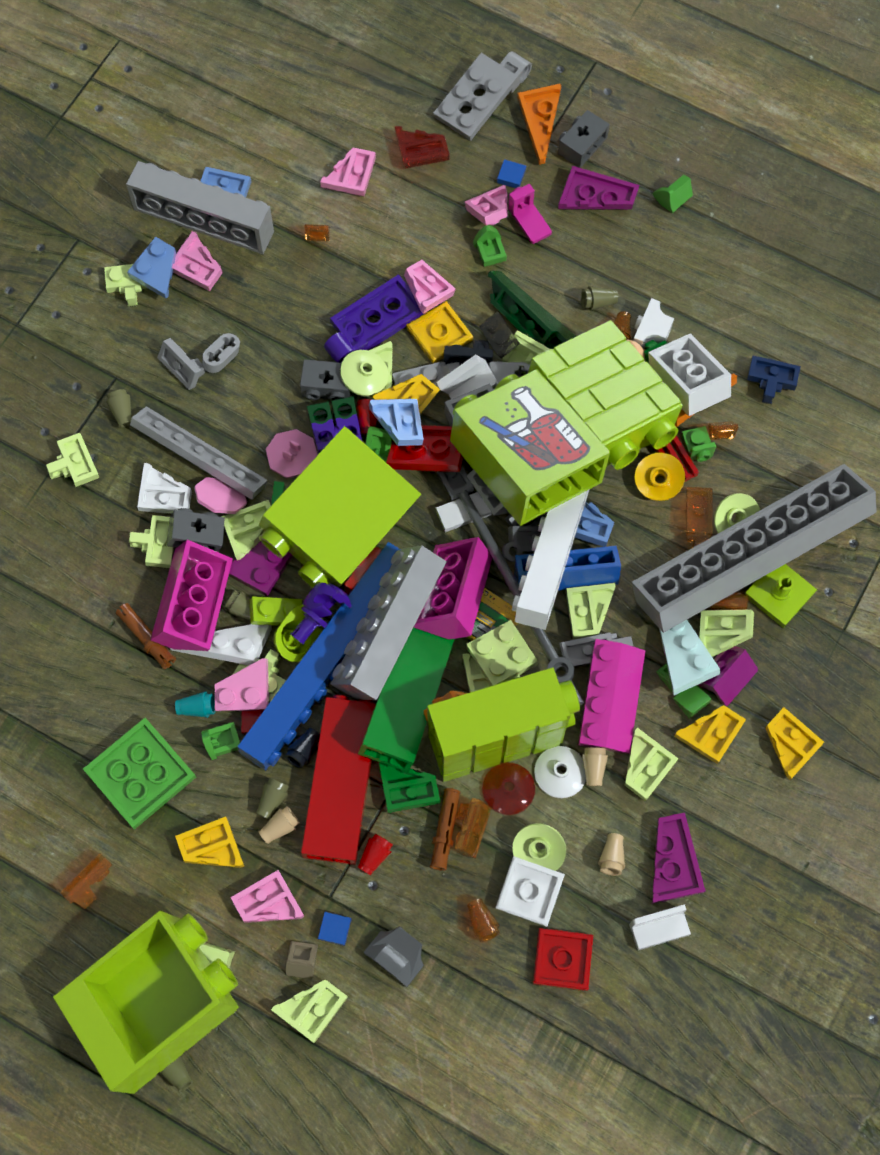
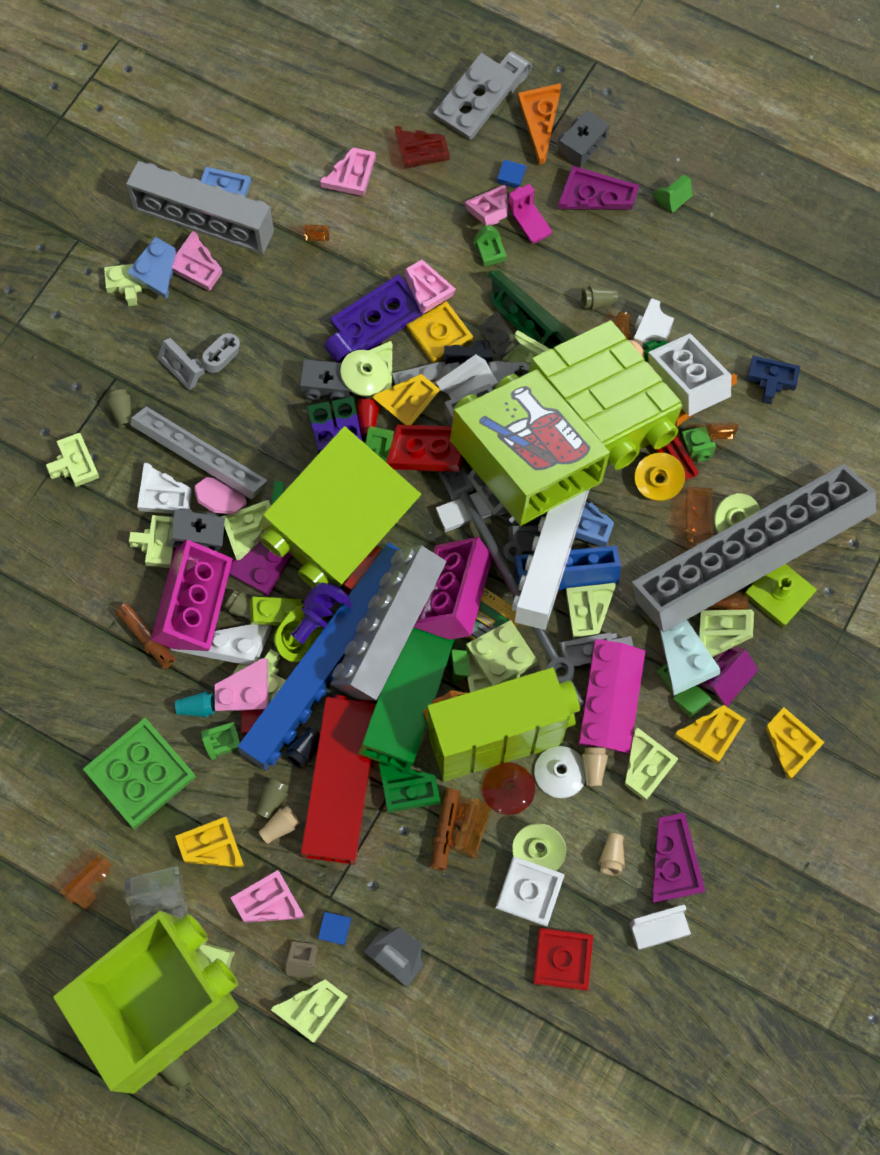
(155, 893): none -> clear slope
(291, 453): bright pink piece -> none
(374, 854): red cone -> none
(399, 419): light blue wing -> none
(458, 665): none -> bright green slope
(483, 922): clear orange cone -> none

